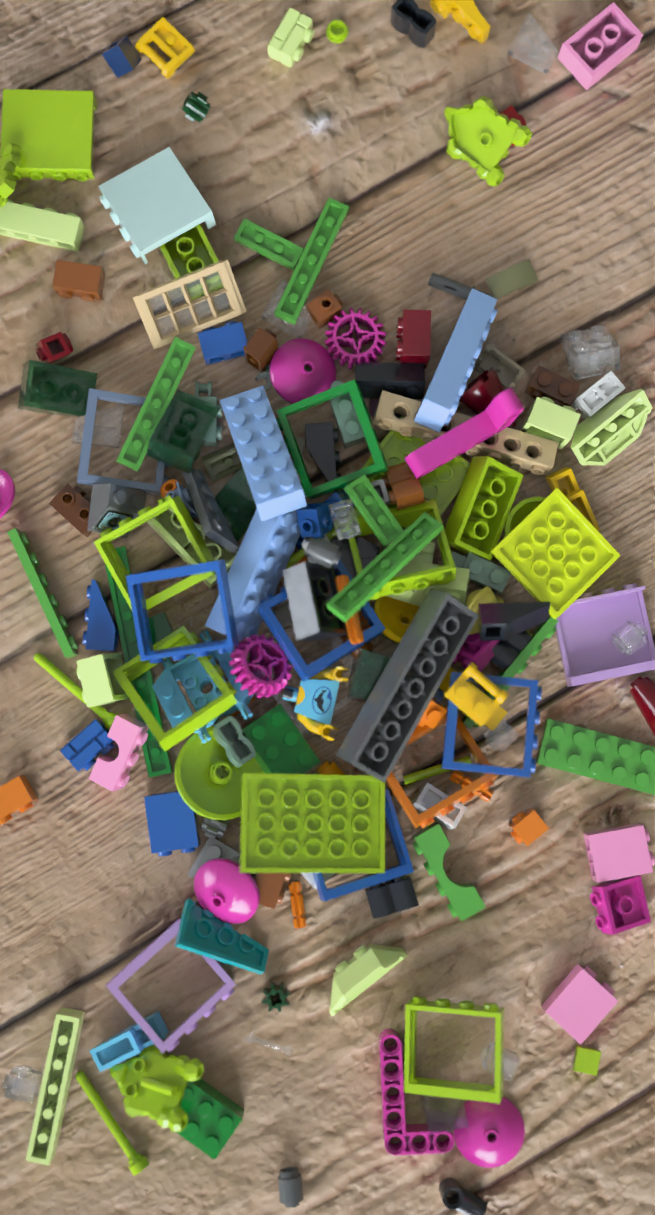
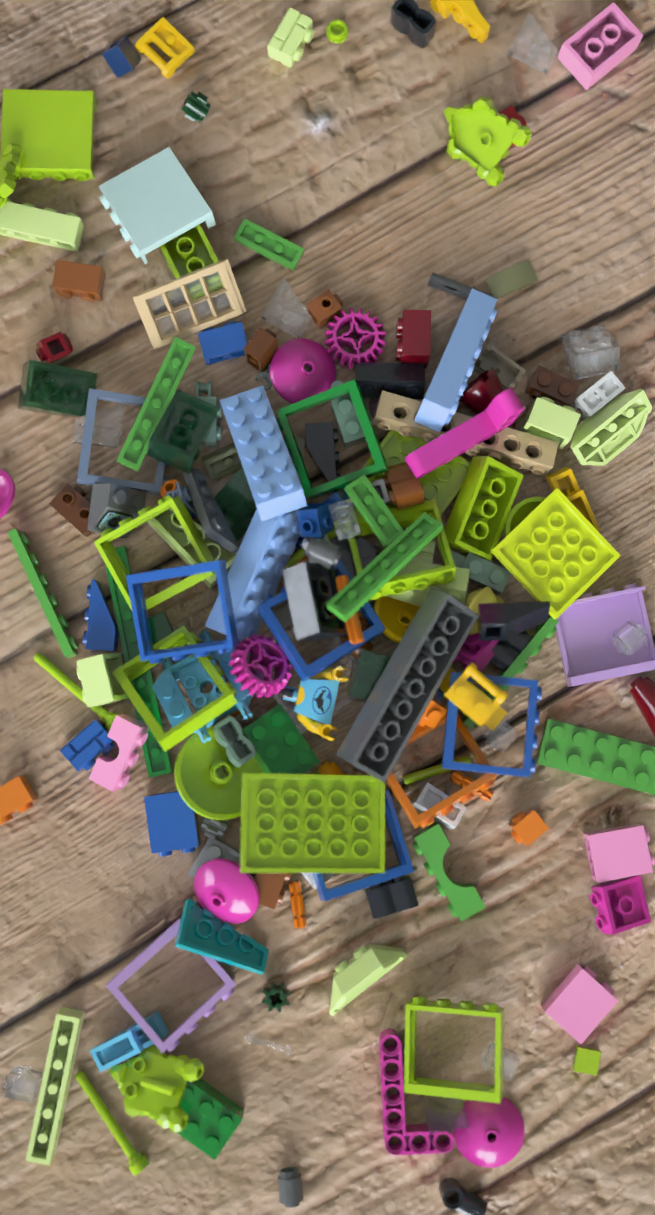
(311, 261): bright green plate -> none

